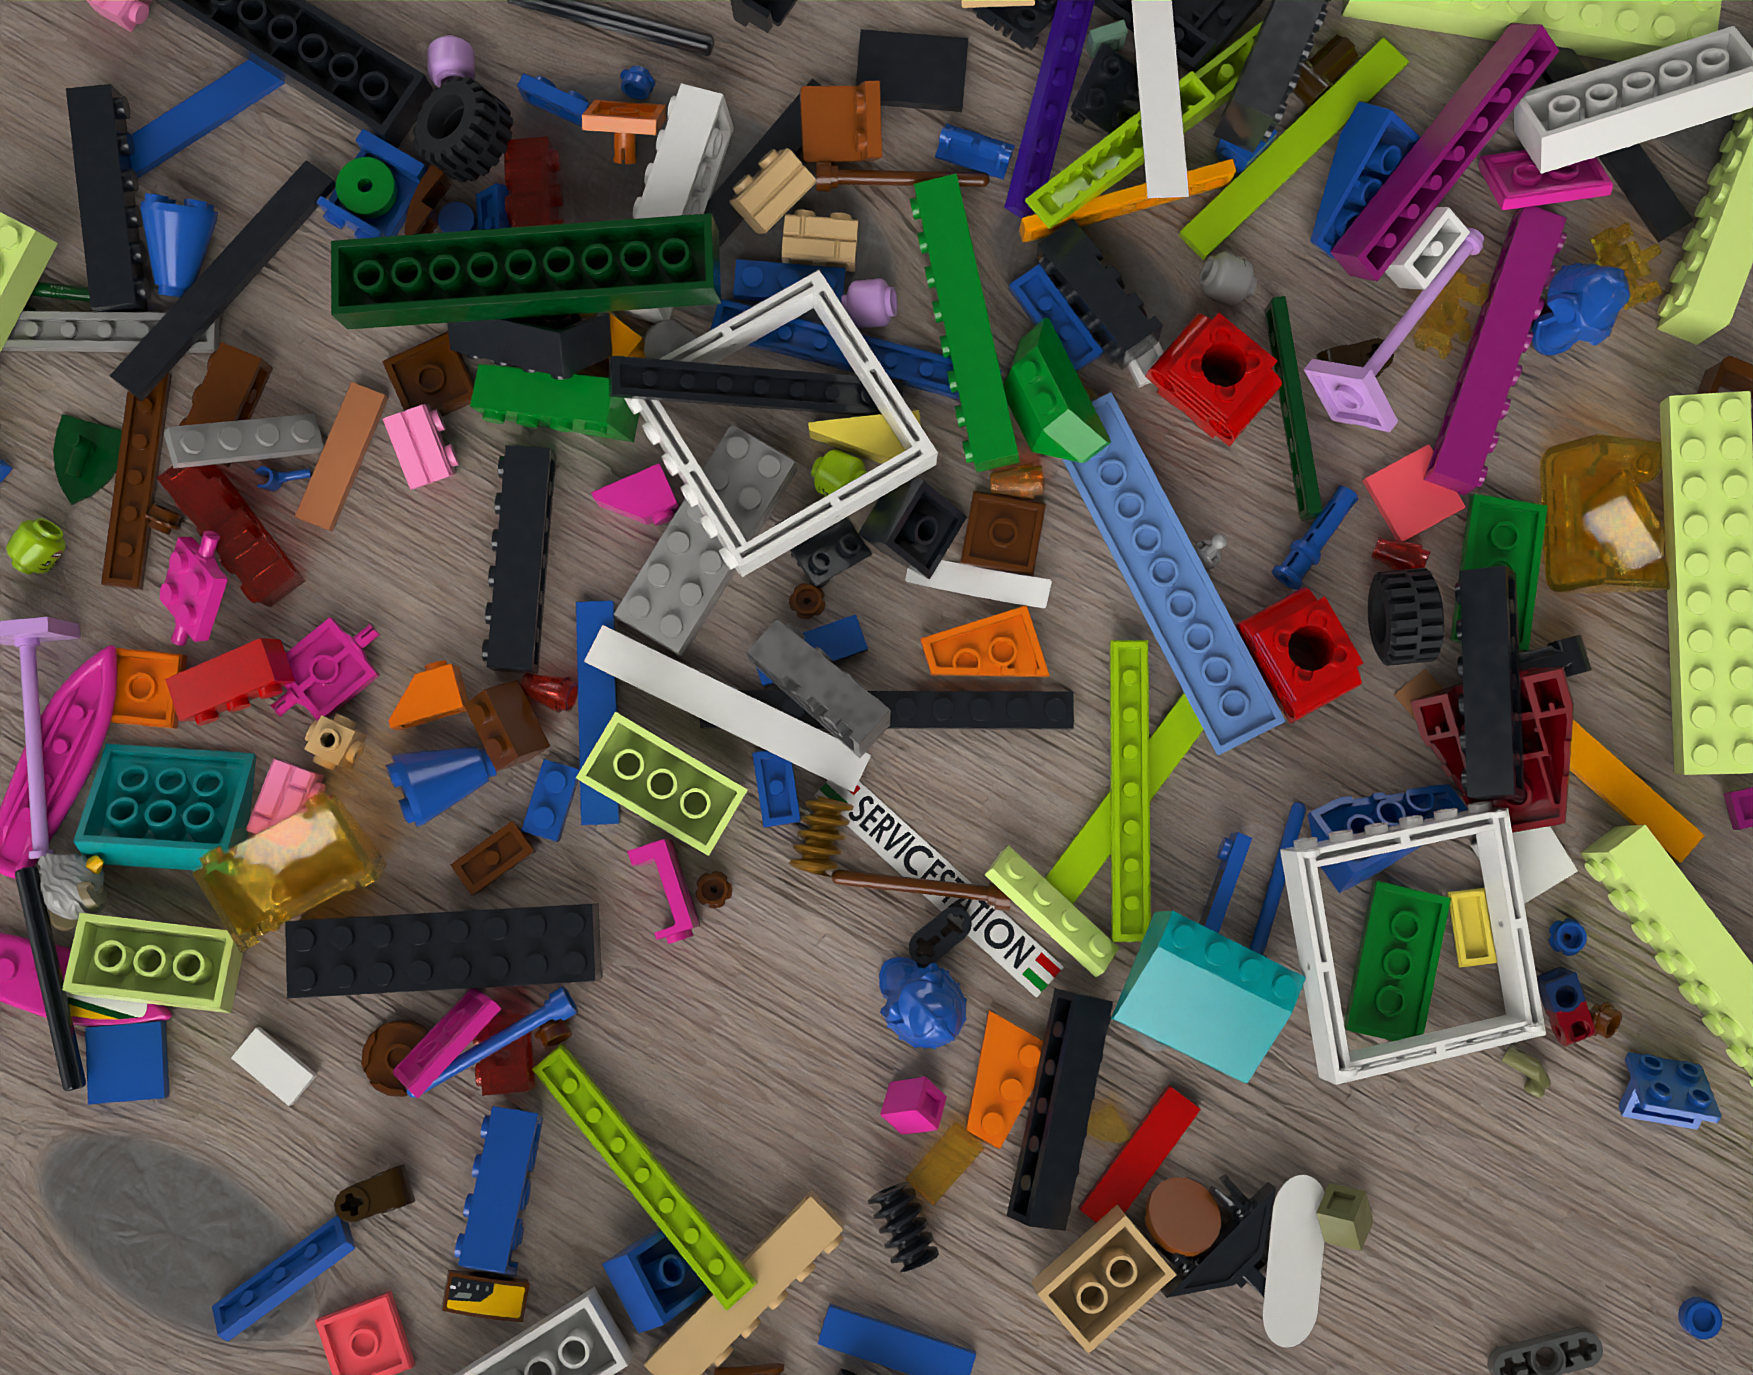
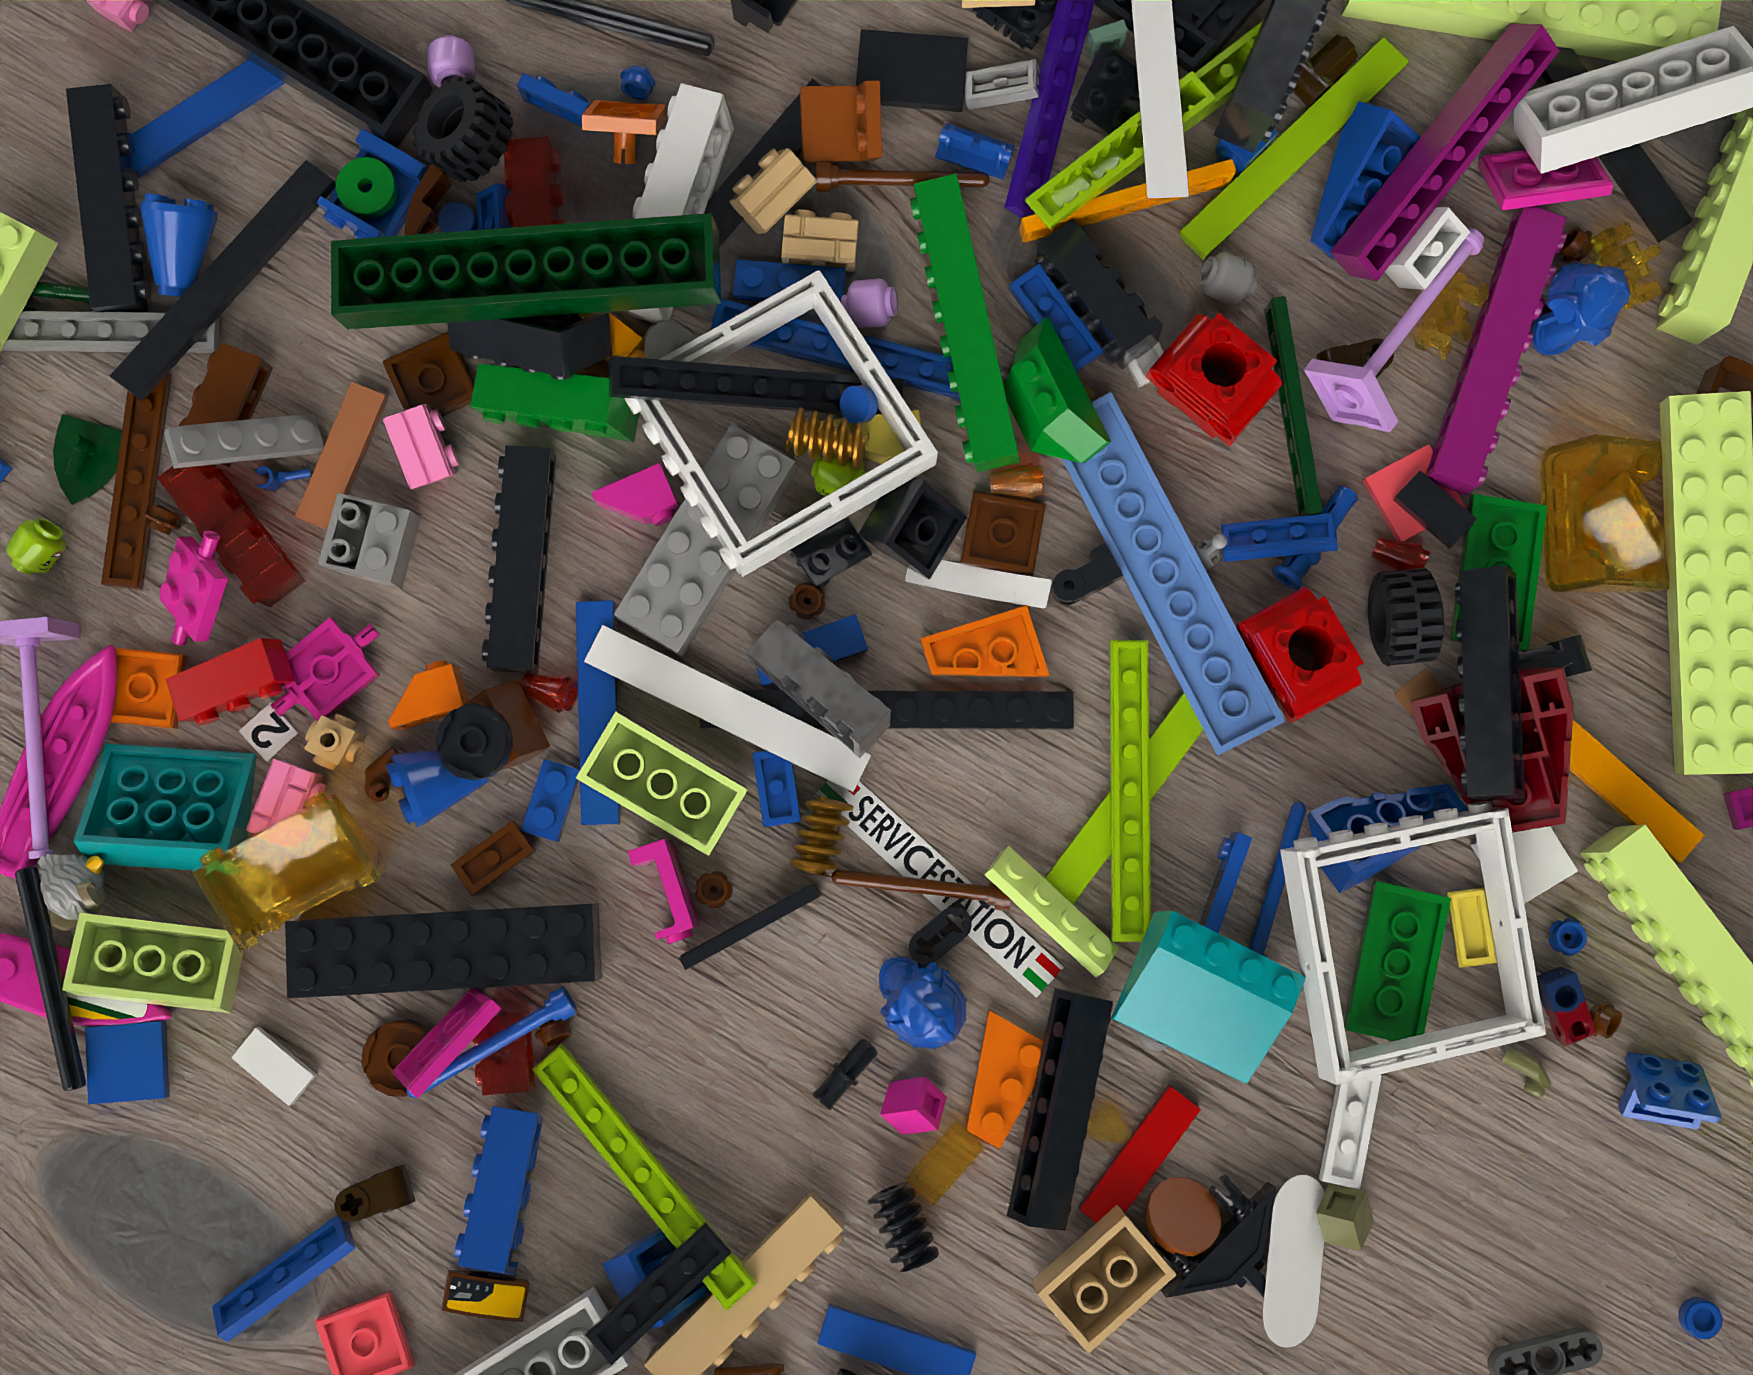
(268, 732): none -> white sticker
(369, 540): none -> light grey slope
(377, 777): none -> reddish brown arm
(474, 741): none -> black tile
(658, 1293): none -> black tile
(749, 926): none -> black tile
(827, 438): none -> pearl gold piece
(845, 1073): none -> black axle
(858, 404): none -> blue tile
(1001, 89): none -> light grey tile
(1074, 585): none -> black leg
(1280, 537): none -> blue tile
(1349, 1132): none -> white plate
(1434, 509): none -> black tile
(1577, 245): none -> reddish brown plate

